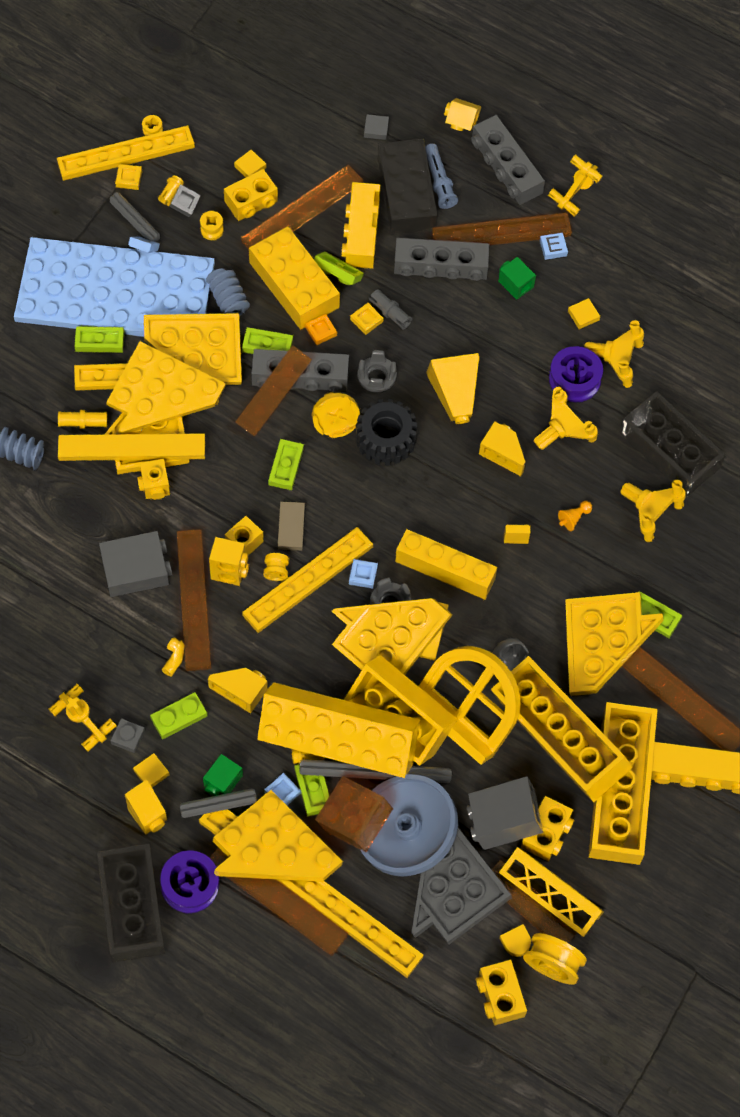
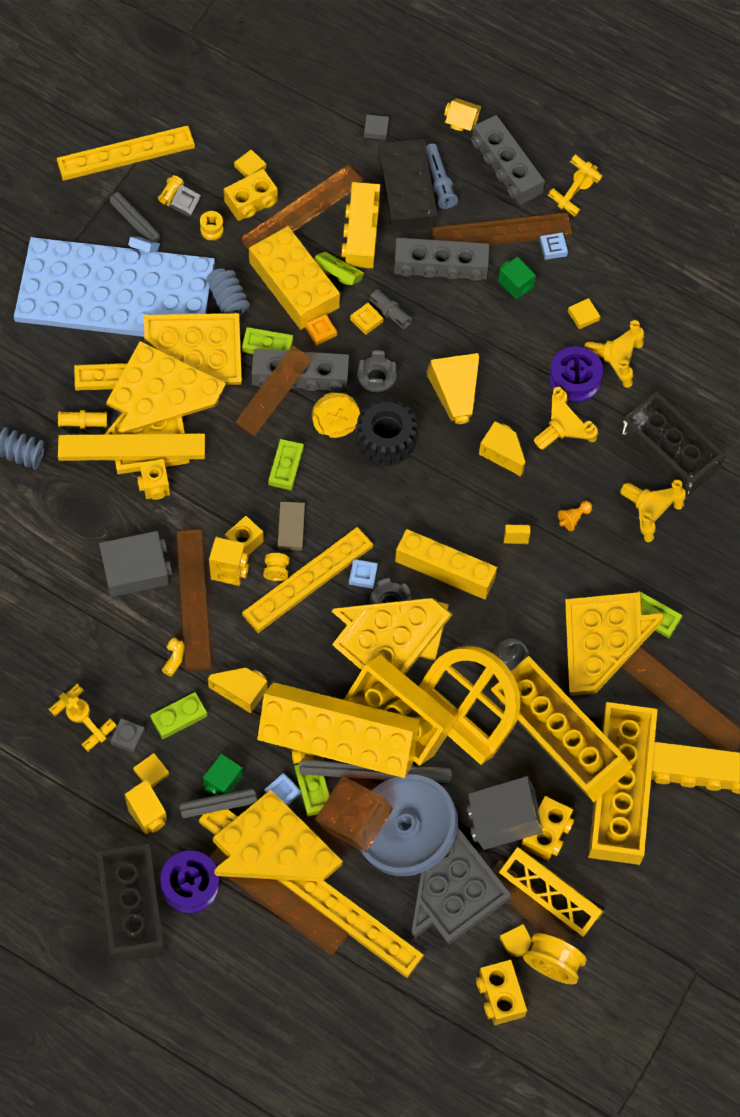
(99, 339): lime plate -> none
(128, 176): yellow tile -> none
(148, 121): yellow bush -> none

